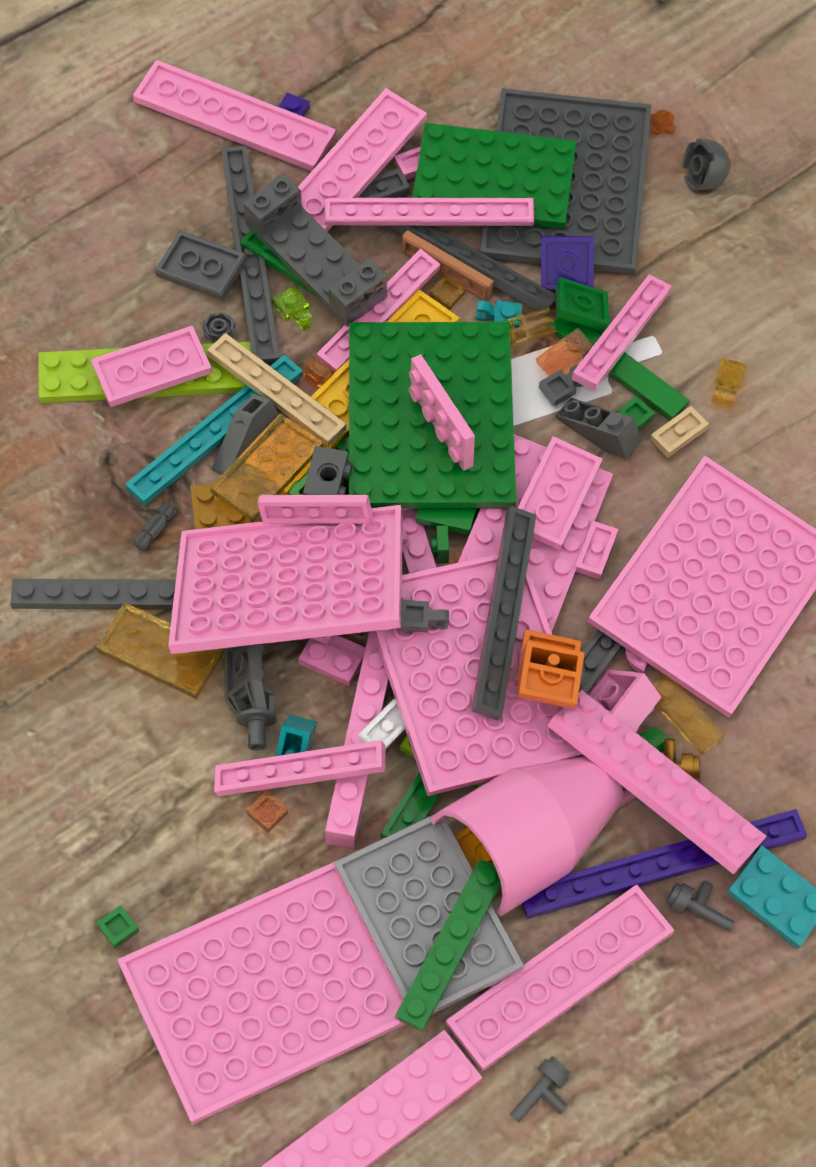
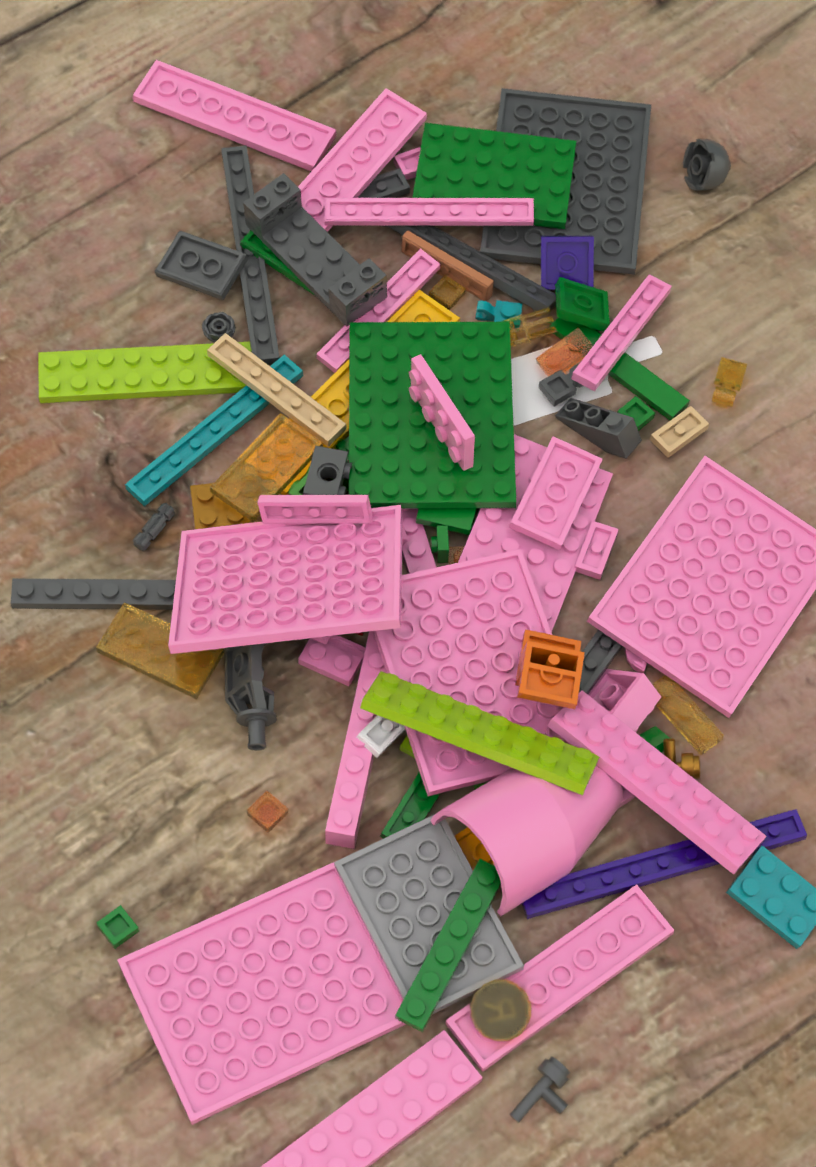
(151, 366): bright pink plate -> none
(244, 428): dark grey slope -> none
(293, 305): clear neon green plate -> none
(295, 104): dark purple plate -> none
(296, 735): teal slope -> none
(300, 768): bright pink plate -> none
(315, 372): clear orange plate -> none
(417, 616): dark grey plate -> none
(480, 732): none -> lime plate
(500, 1010): none -> clear yellow tile
(503, 613): dark grey plate -> none
(662, 122): clear orange plate -> none
(681, 898): dark grey piece -> none

